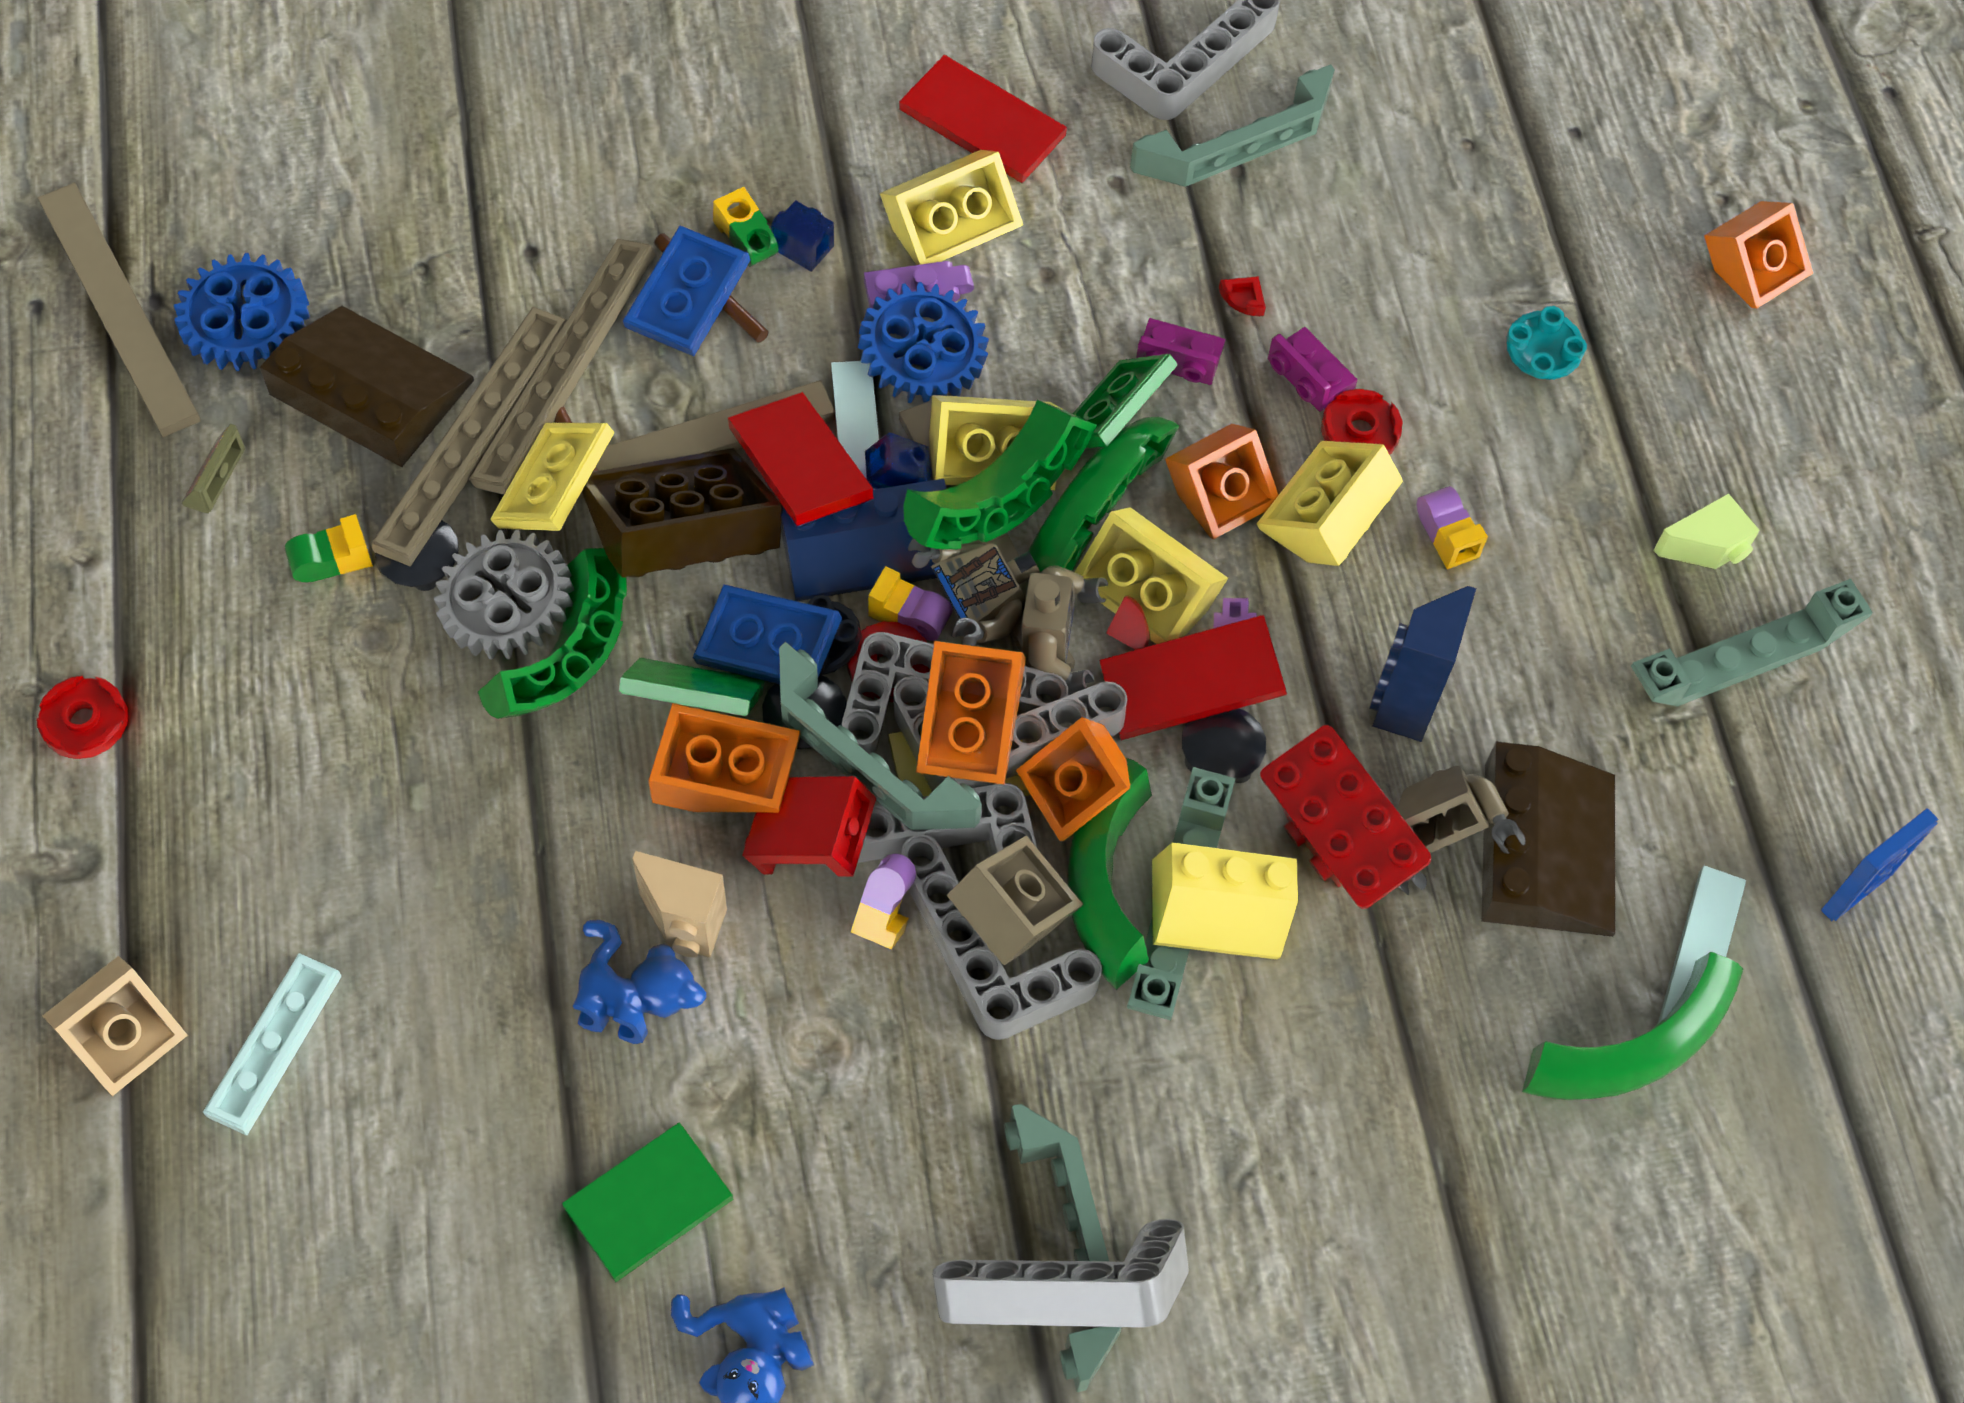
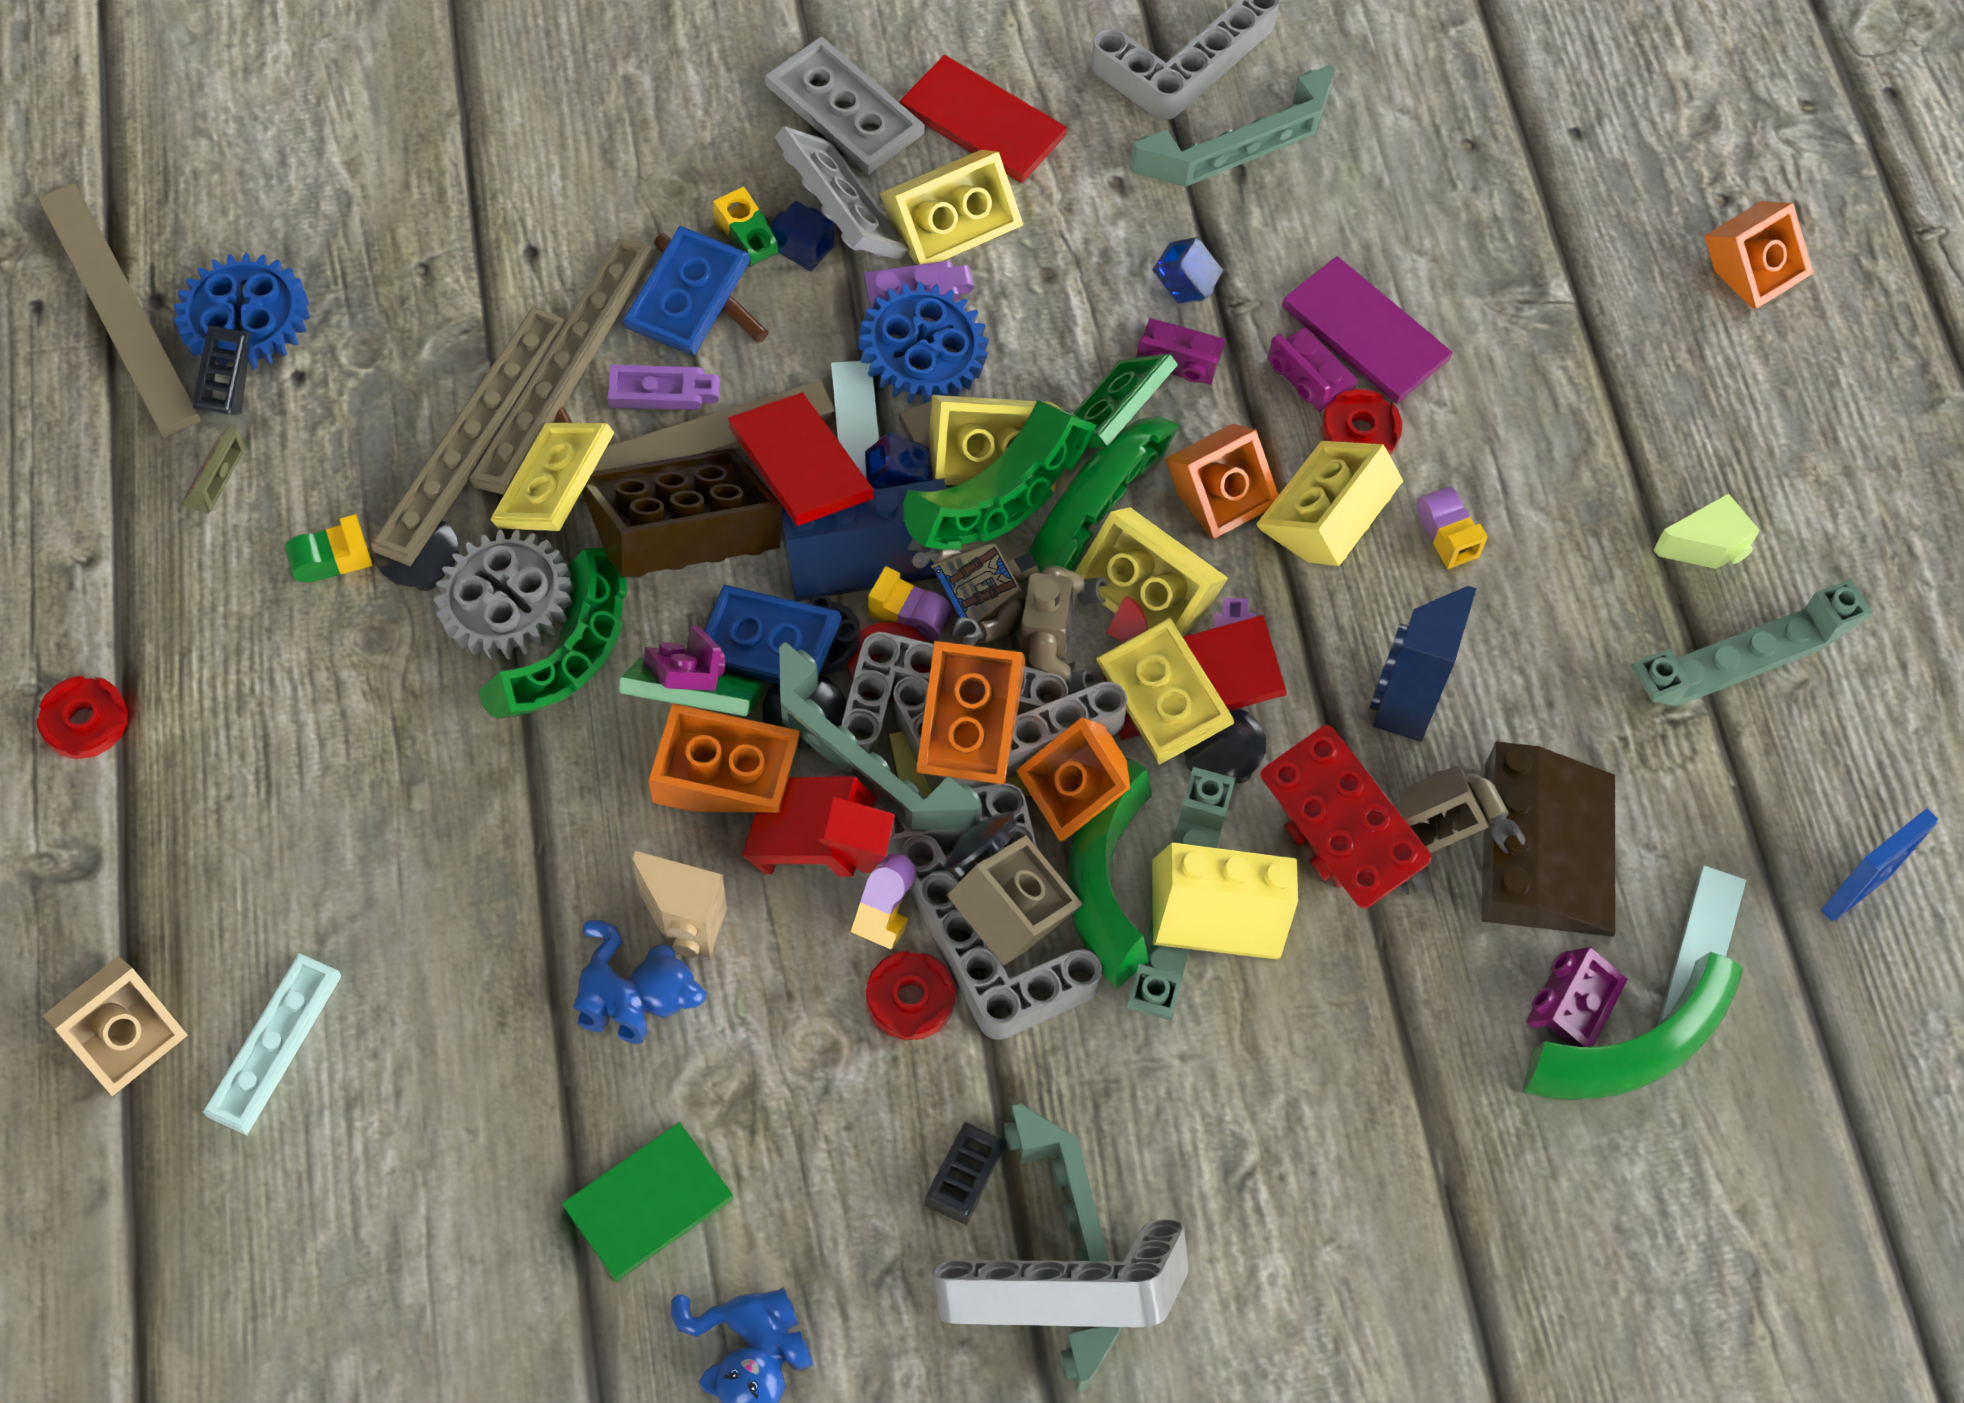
(208, 368): none -> black slope
(364, 383): dark brown slope -> none
(661, 387): none -> medium lavender hinge
(687, 668): none -> magenta bracket
(841, 194): none -> light grey plate
(845, 84): none -> light grey plate
(855, 832): none -> red slope
(904, 1019): none -> red tile
(953, 1206): none -> black slope
(987, 834): none -> black dish
(1165, 691): none -> light yellow tile
(1188, 270): none -> clear blue brick
(1243, 295): red tile -> none
(1367, 329): none -> magenta tile
(1545, 344): teal dish -> none
(1577, 997): none -> magenta bracket

